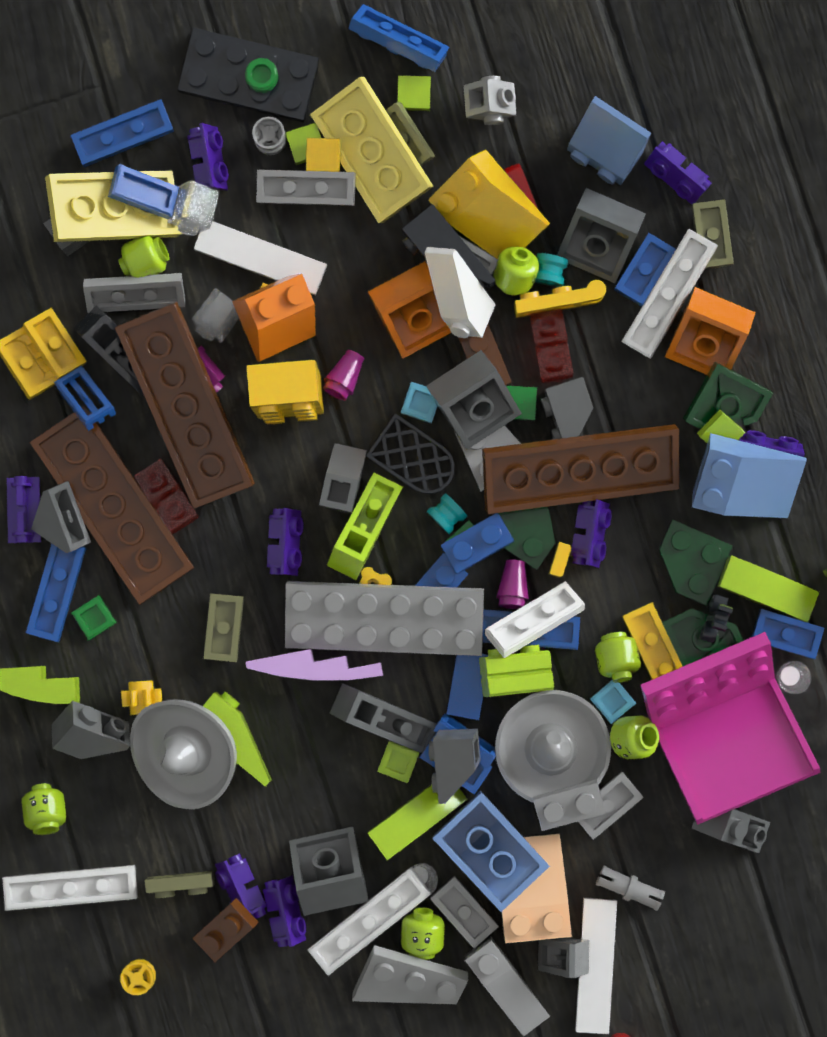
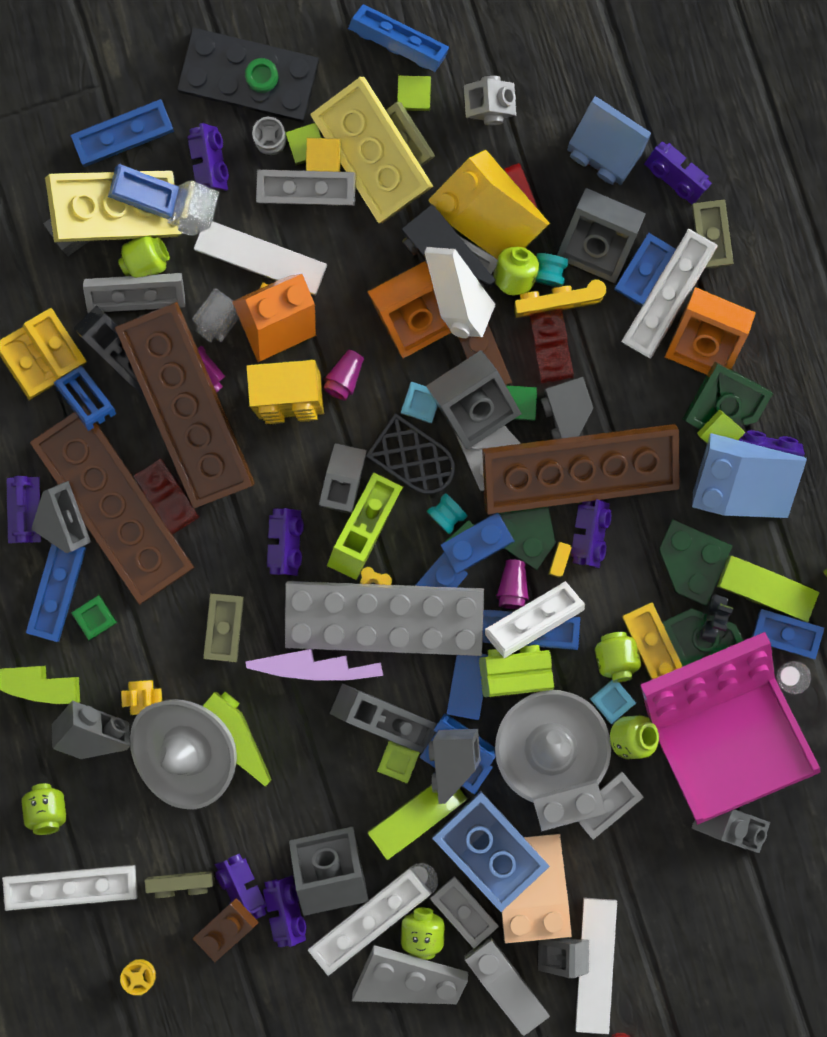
(630, 888): light grey pin -> none

